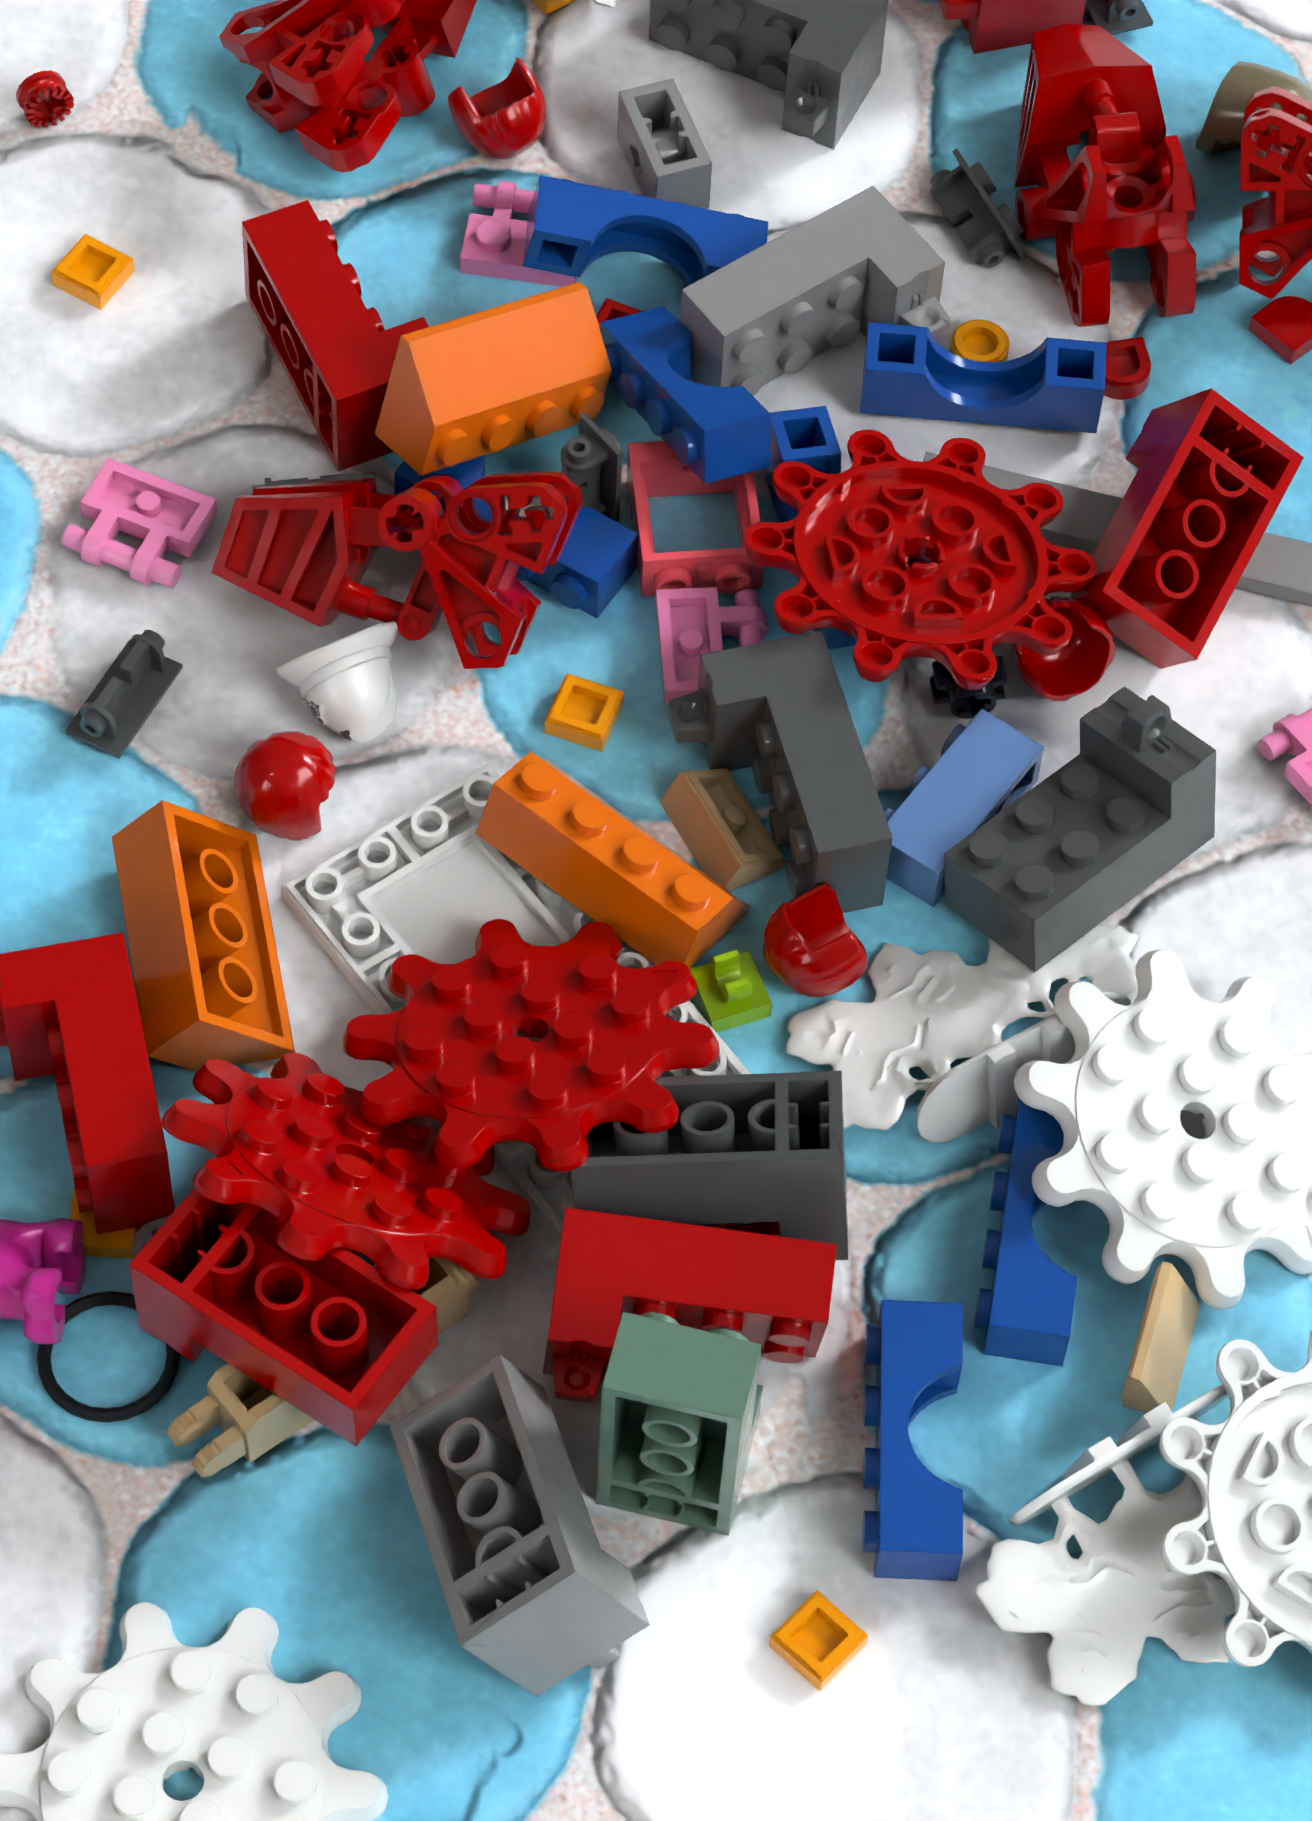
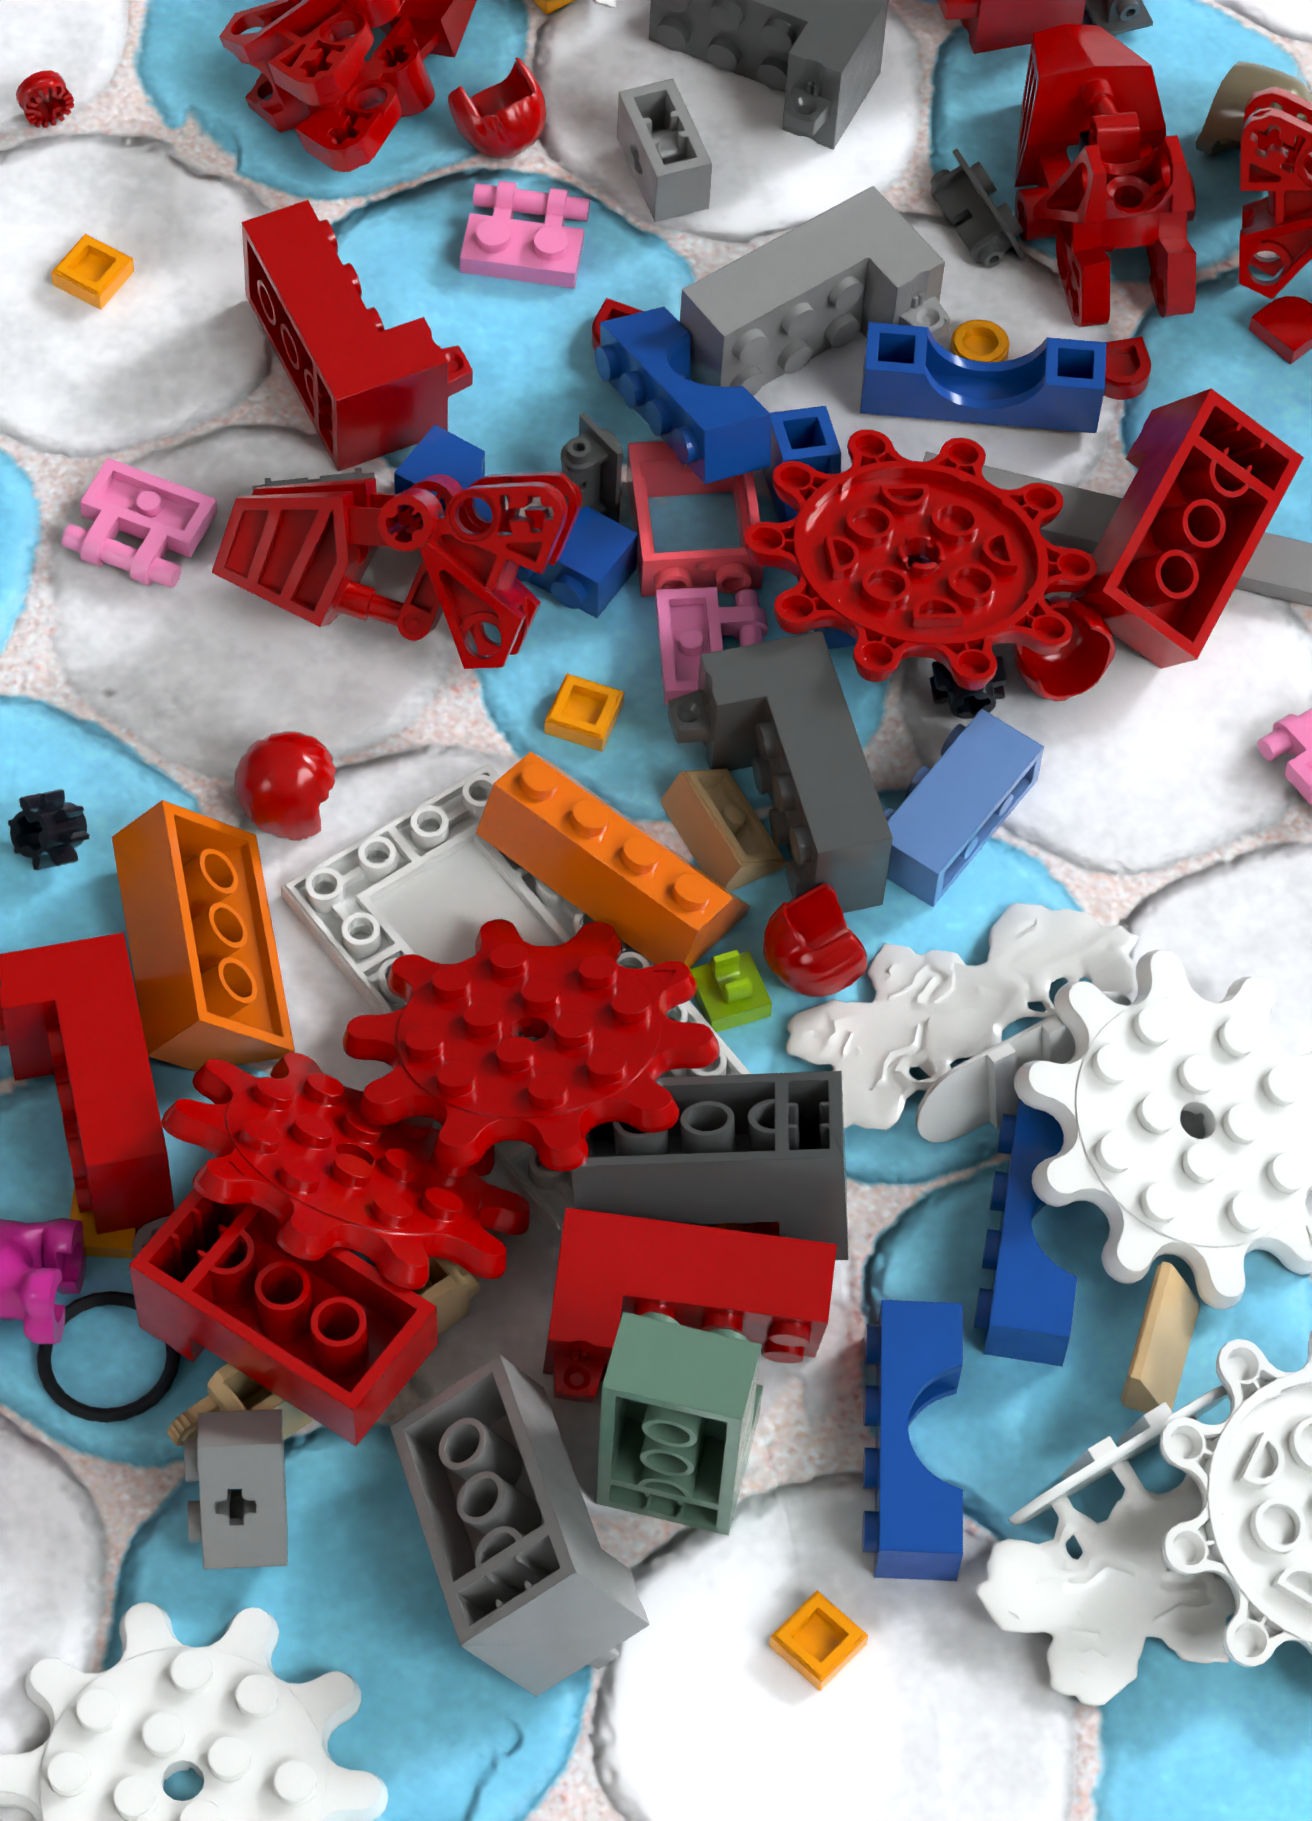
(48, 829): none -> black gear
(125, 695): dark grey hinge -> none
(246, 1454): none -> light grey brick
(349, 683): white piece -> none
(494, 379): orange slope -> none
(581, 222): blue arch -> none
(1087, 832): dark grey hinge -> none

